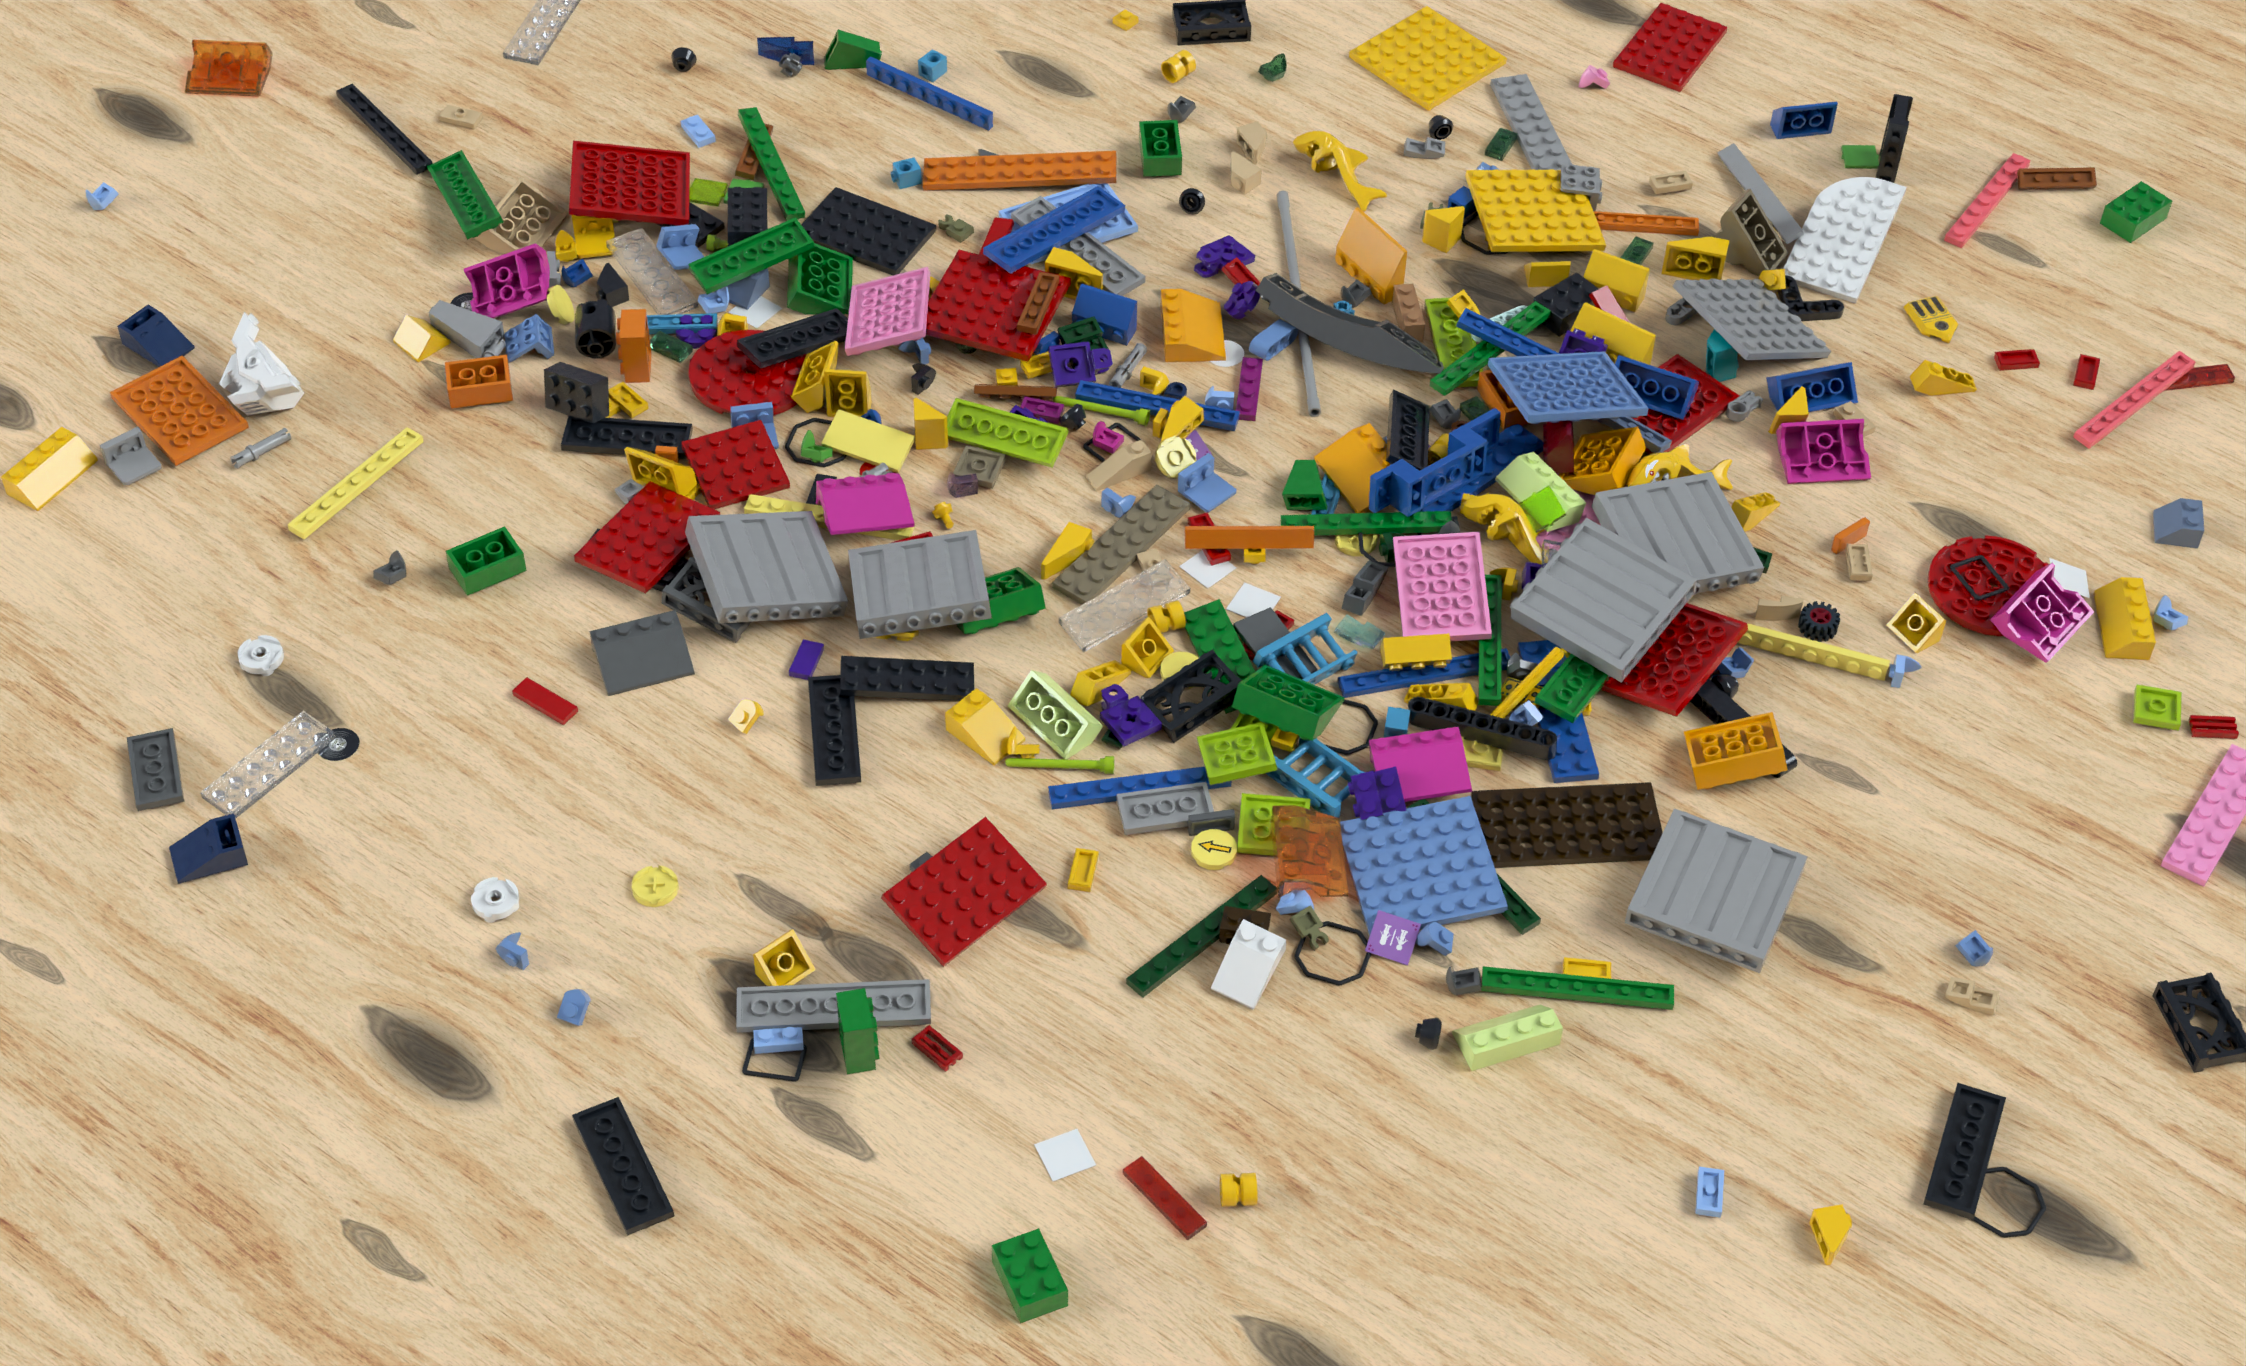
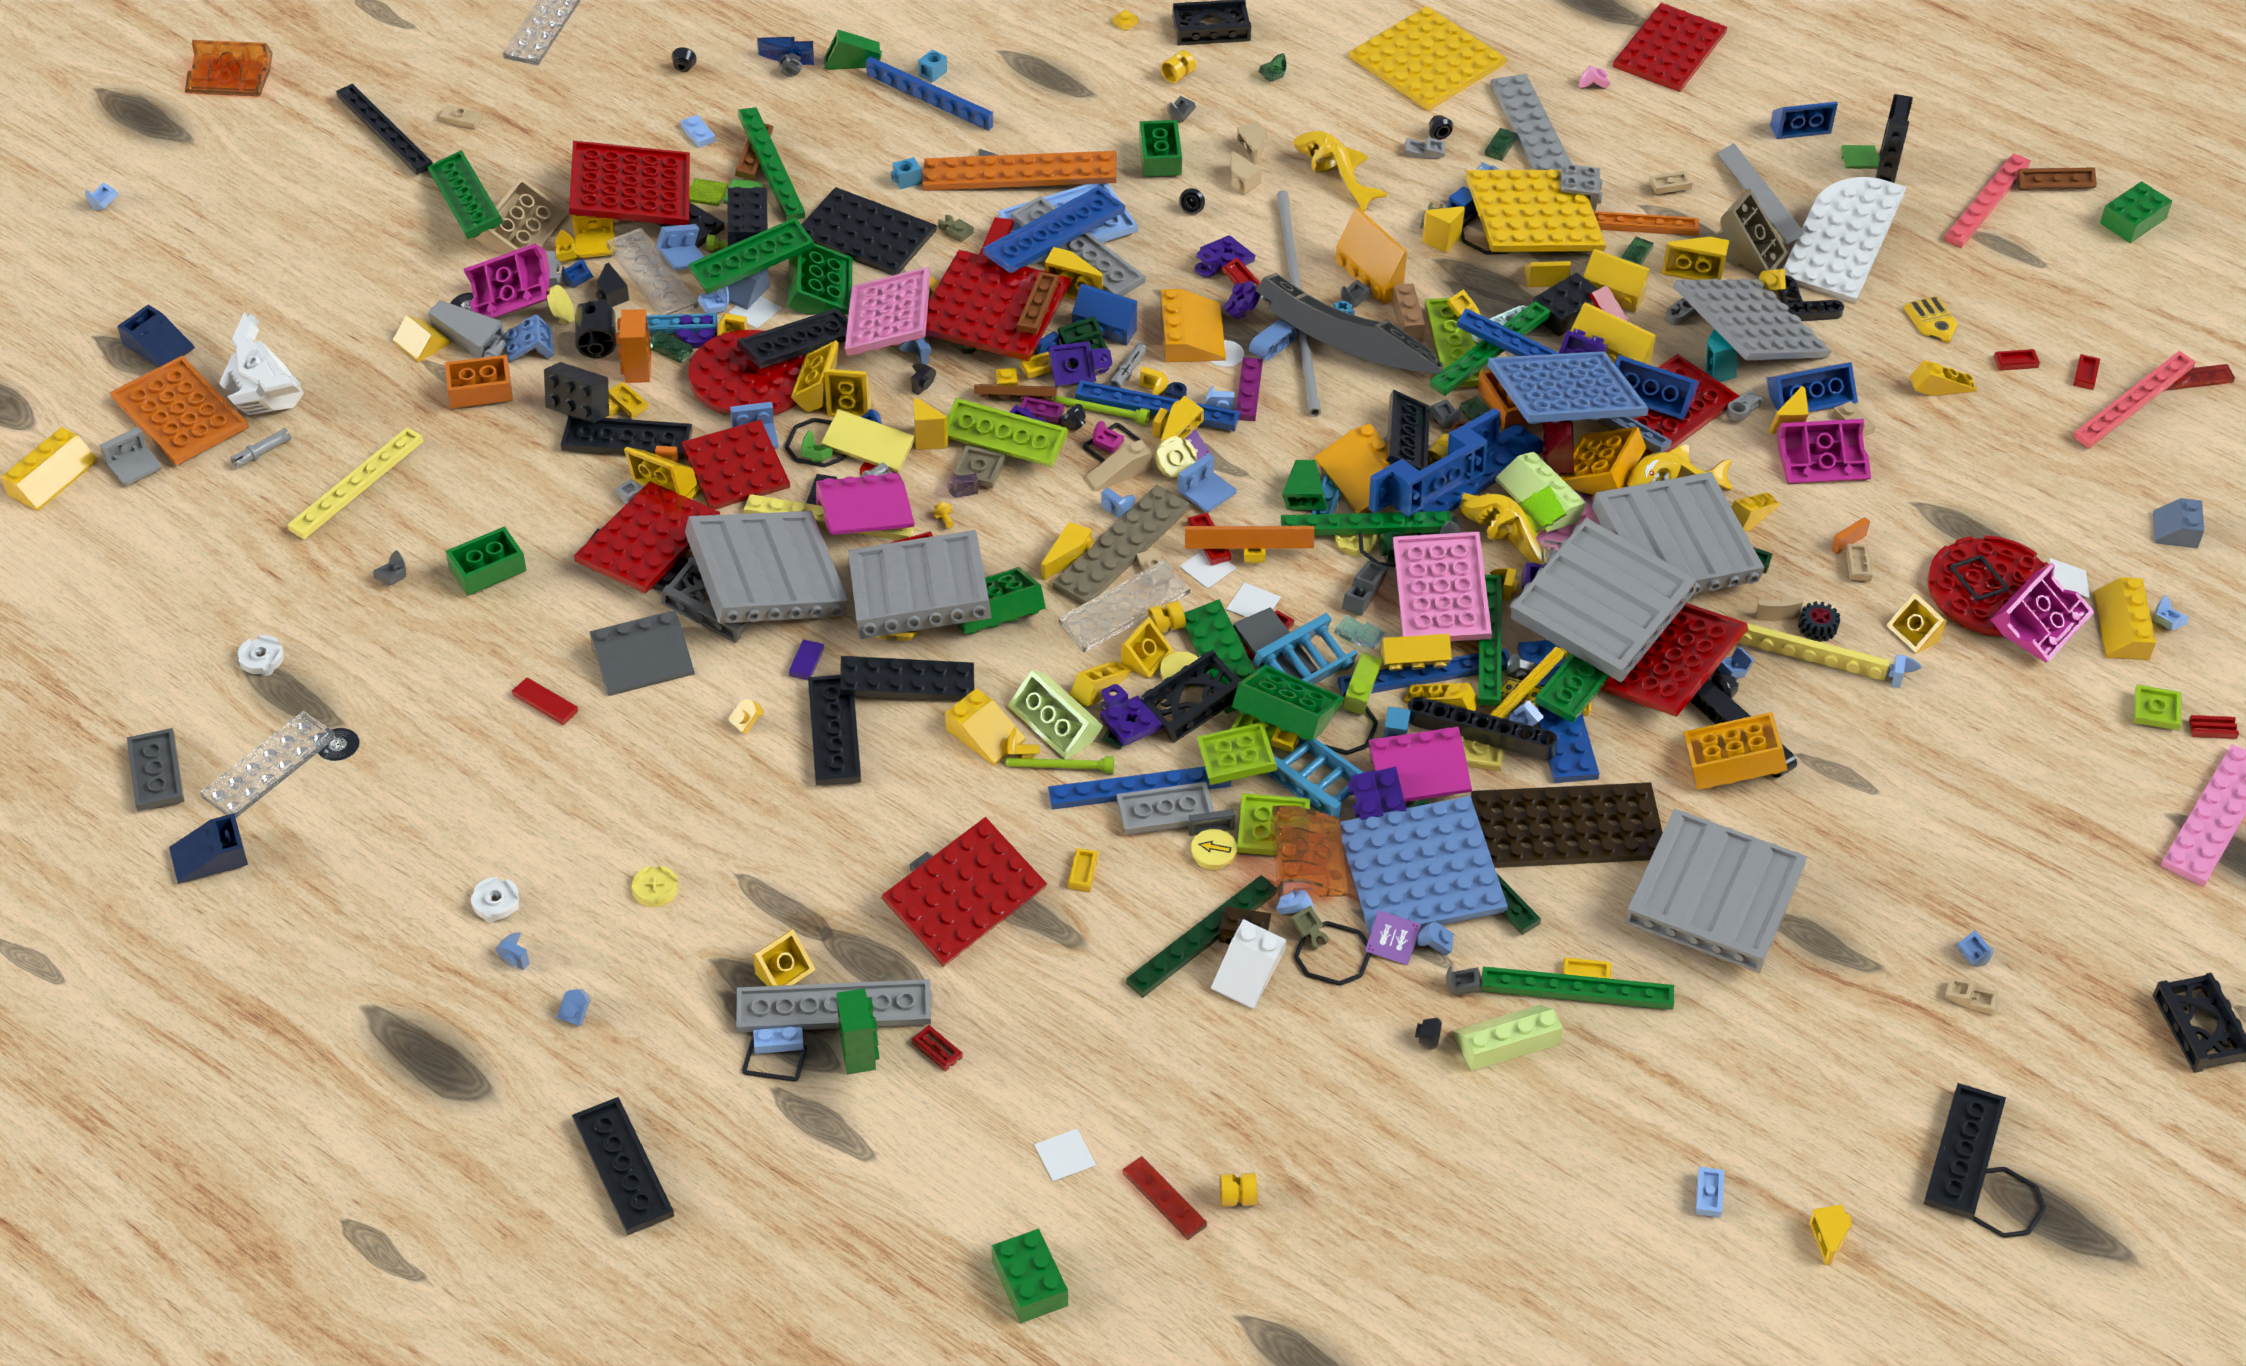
(1362, 683): none -> lime slope

